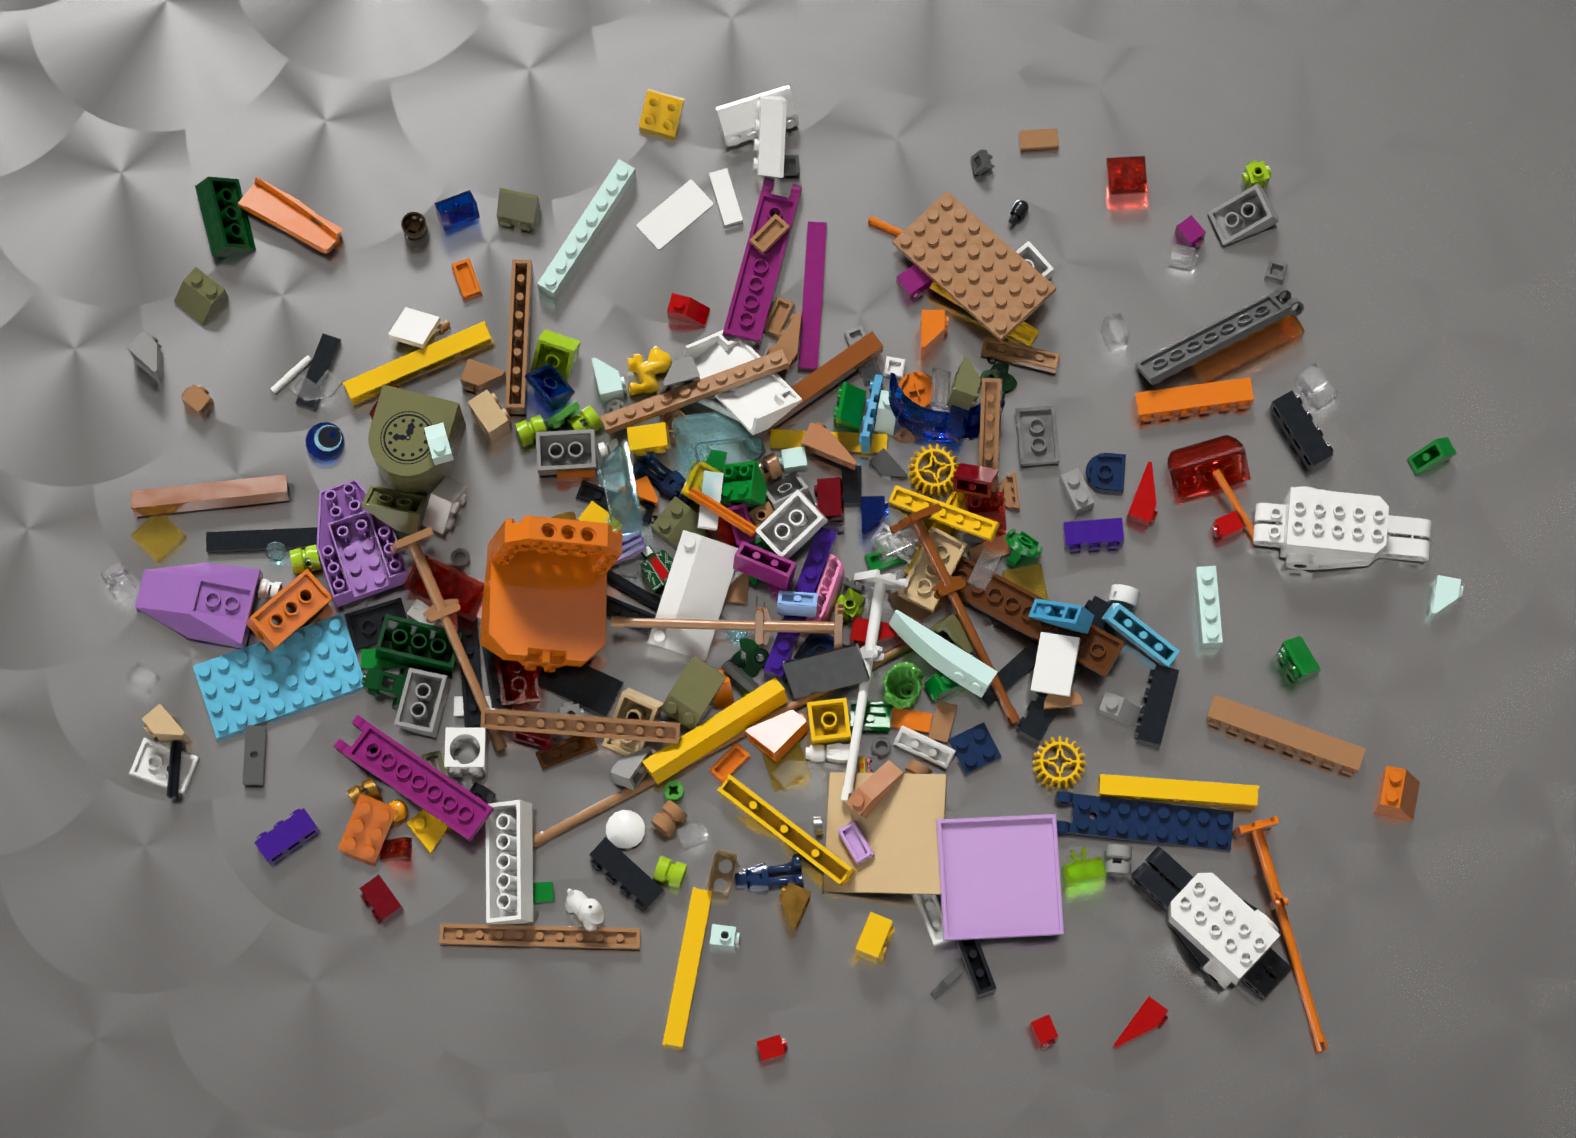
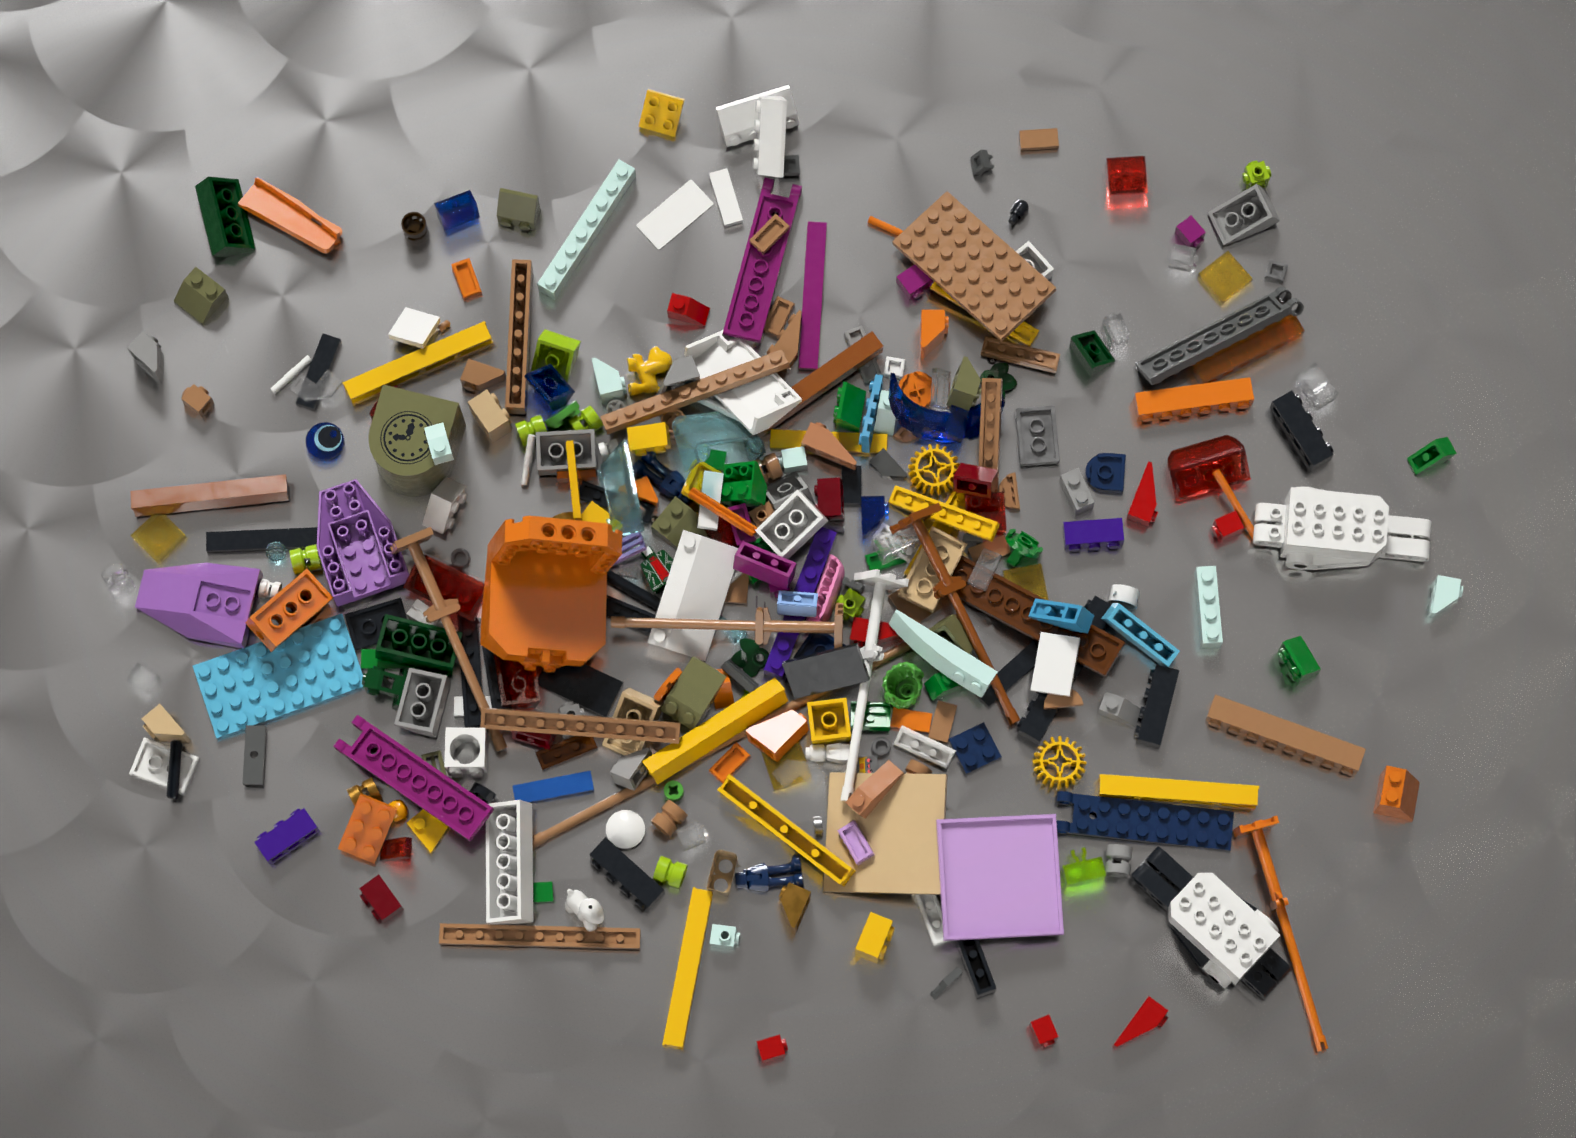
(396, 508): olive slope -> none
(528, 459): none -> white piece
(554, 787): none -> blue tile
(573, 478): none -> yellow tile
(667, 685): none -> orange tile
(1091, 352): none -> dark green slope
(1225, 277): none -> clear yellow tile

